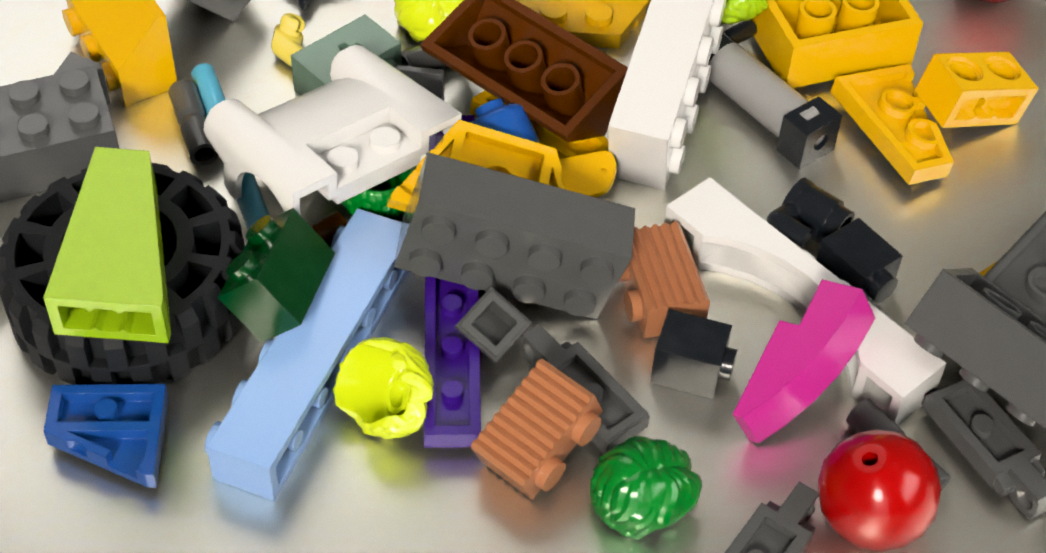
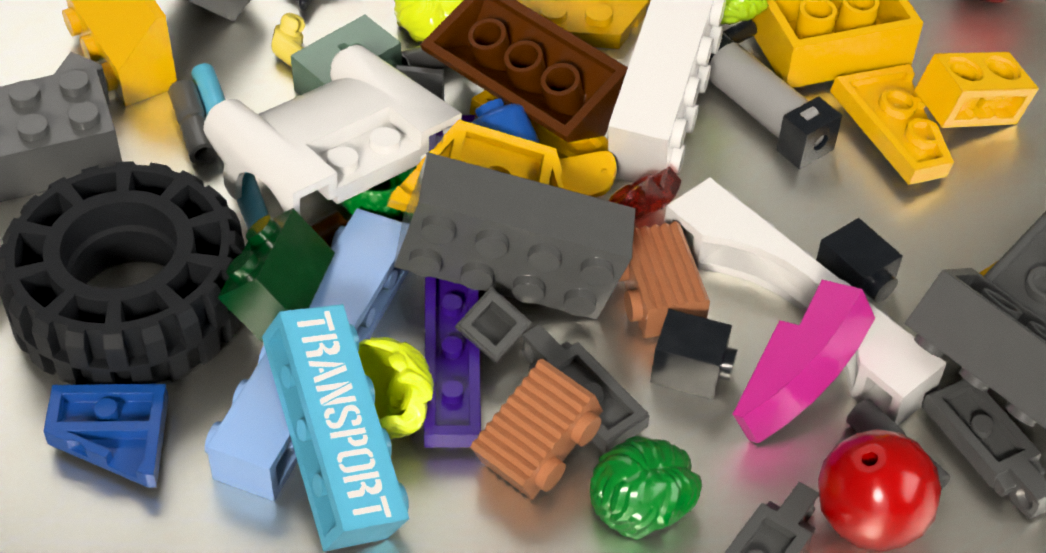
(112, 256): lime slope -> none
(335, 427): none -> medium azure brick
(648, 193): none -> clear red slope
(809, 214): black piece -> none

